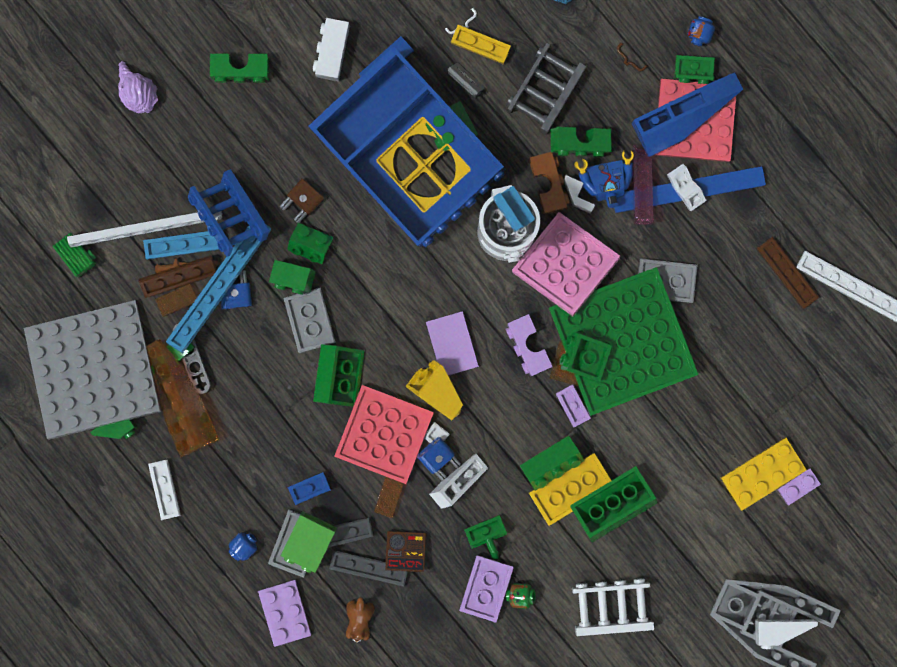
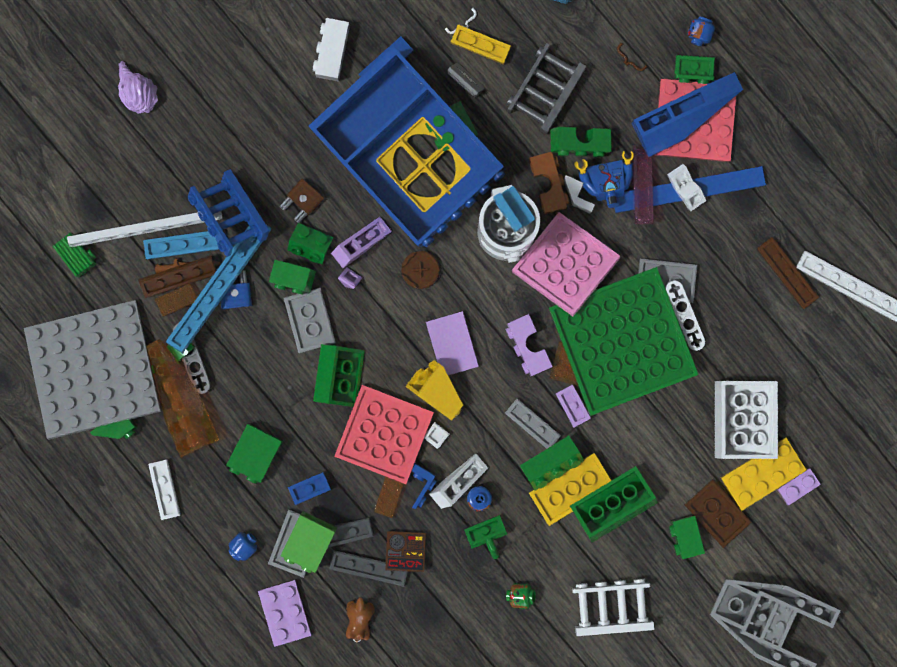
(253, 453): none -> green panel
(256, 69): green arch -> none
(349, 278): none -> lavender slope
(360, 242): none -> lavender slope
(420, 270): none -> reddish brown tile
(421, 474): none -> blue bracket
(436, 456): blue piece -> none
(479, 491): none -> blue head
(486, 588): lavender plate -> none
(532, 424): none -> light grey tile
(585, 356): green plate -> none
(687, 314): none -> white beam
(687, 537): none -> green brick
(717, 513): none -> reddish brown tile
(746, 419): none -> white slope
(777, 631): white slope -> none

